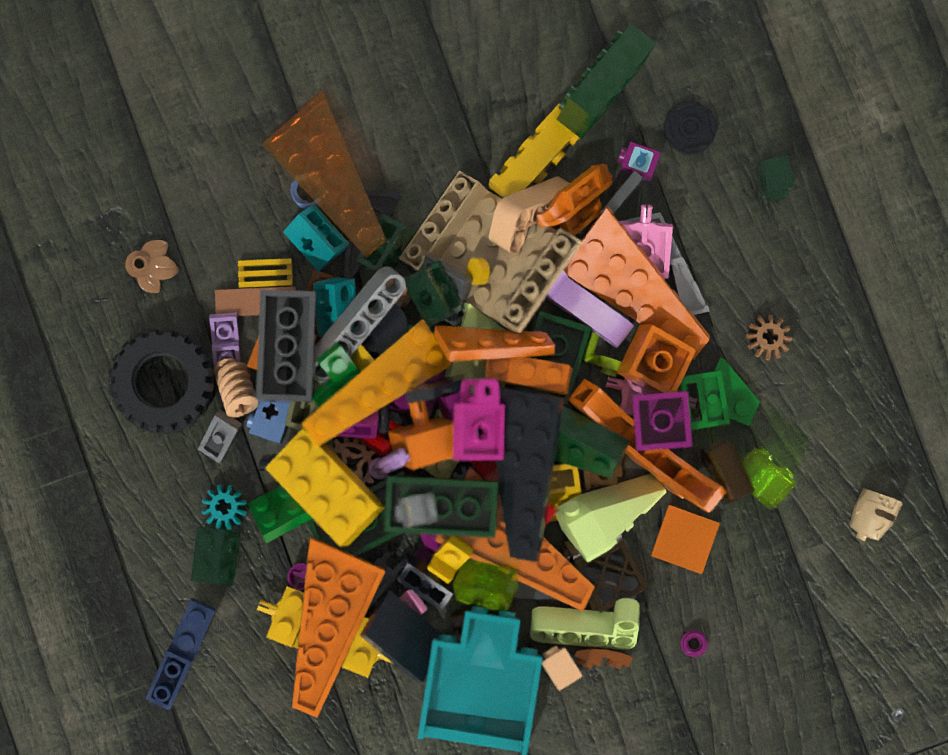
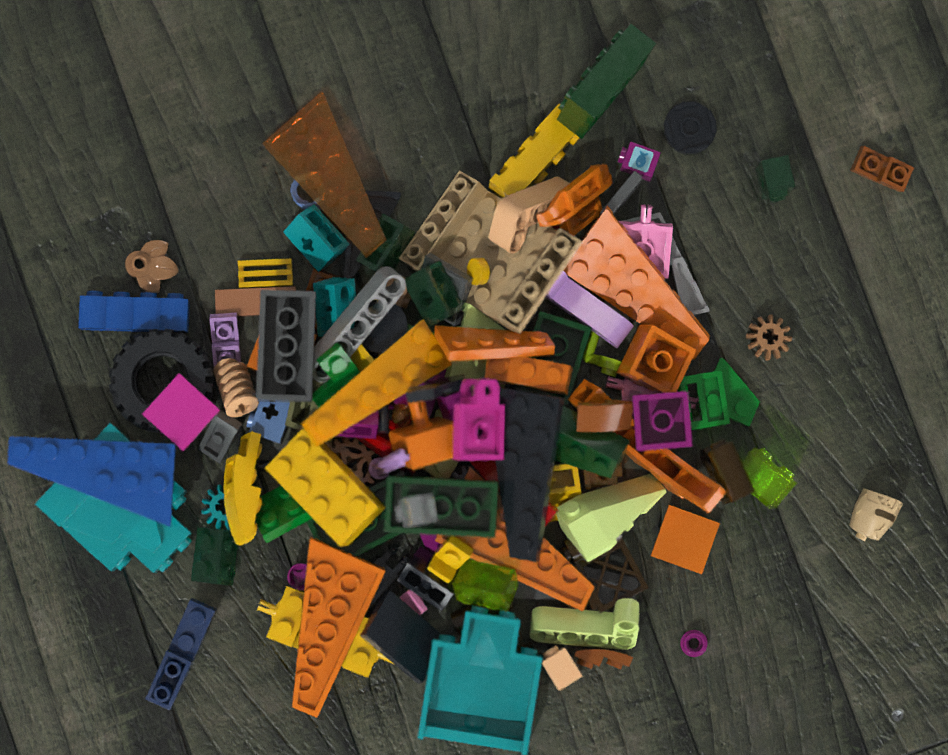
(112, 531): none -> teal panel
(120, 473): none -> blue wing
(133, 313): none -> blue brick
(181, 412): none -> dark pink tile
(241, 498): none -> yellow slope
(401, 415): none -> clear orange hinge
(604, 417): none -> dark orange slope
(882, 169): none -> dark orange slope

